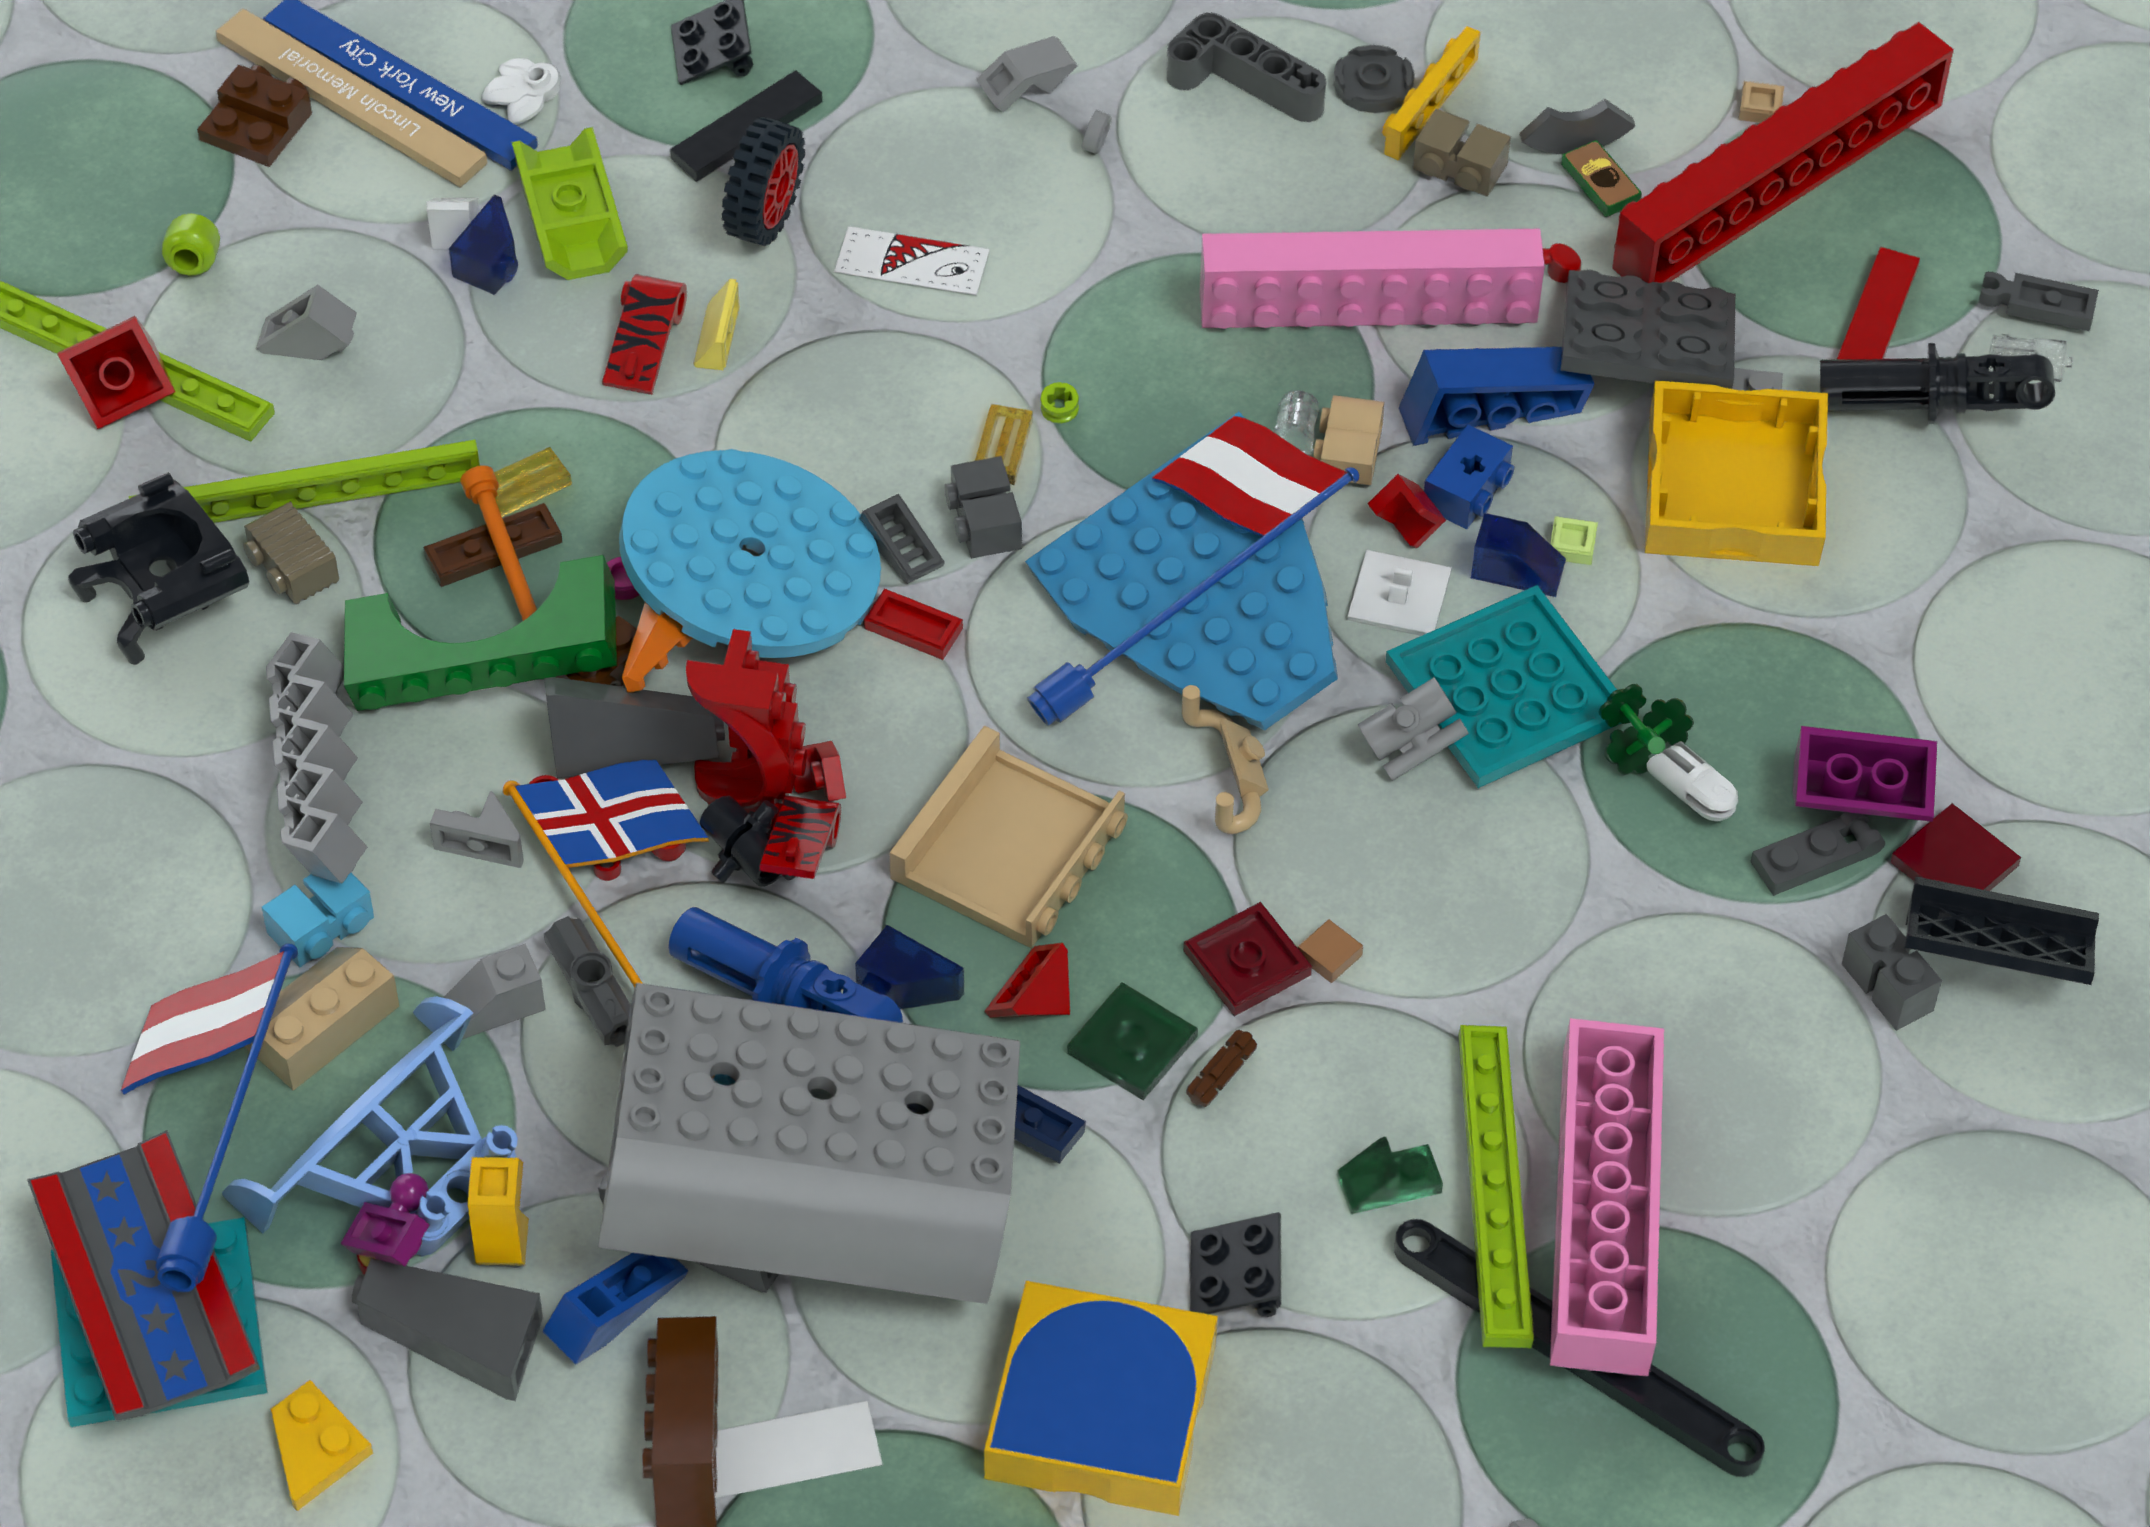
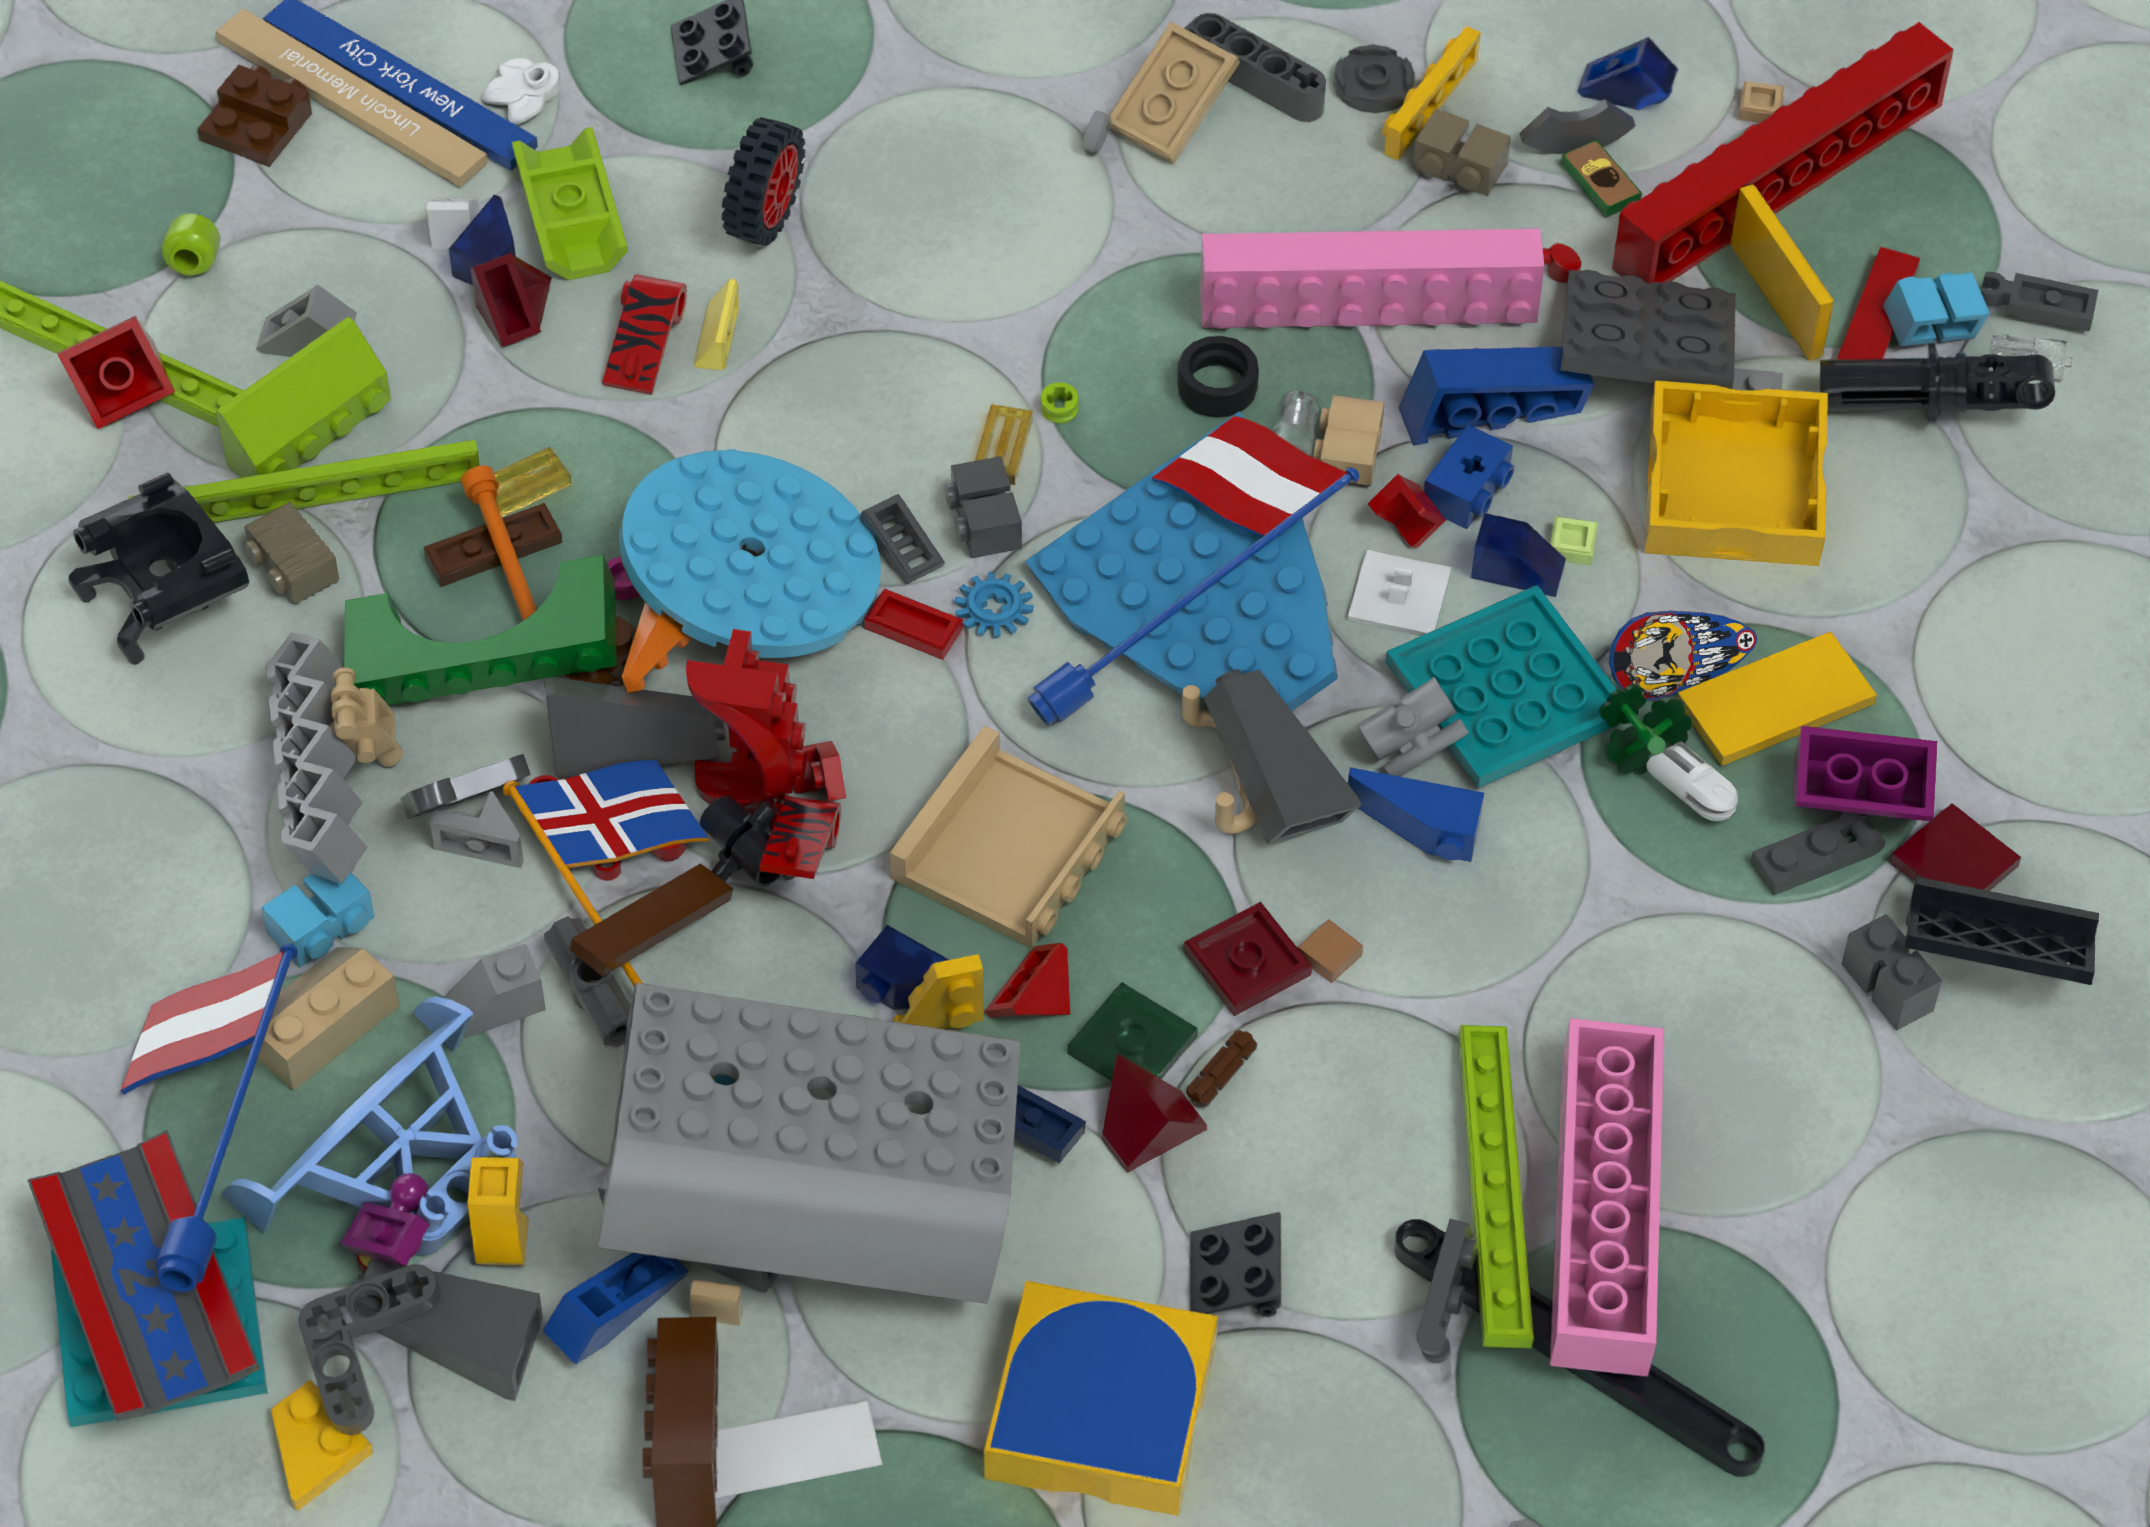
(304, 403): none -> lime slope
(340, 1336): none -> dark grey beam
(364, 721): none -> tan piece
(465, 786): none -> dark grey beam
(510, 297): none -> dark red slope
(651, 919): none -> reddish brown tile
(716, 1300): none -> tan tile
(719, 140): black tile -> none
(770, 971): blue piece -> none
(912, 260): white sticker -> none
(948, 995): none -> yellow wing
(1002, 592): none -> dark azure gear
(1015, 70): light grey slope -> none
(1146, 1116): none -> dark red slope
(1172, 92): none -> tan tile
(1224, 352): none -> black tyre
(1276, 759): none -> dark grey slope
(1387, 1177): clear green slope -> none
(1426, 814): none -> blue slope
(1445, 1291): none -> dark grey plate
(1630, 76): none -> clear blue slope
(1677, 650): none -> shield
(1777, 697): none -> yellow tile
(1781, 272): none -> yellow tile
(1948, 302): none -> medium azure piece

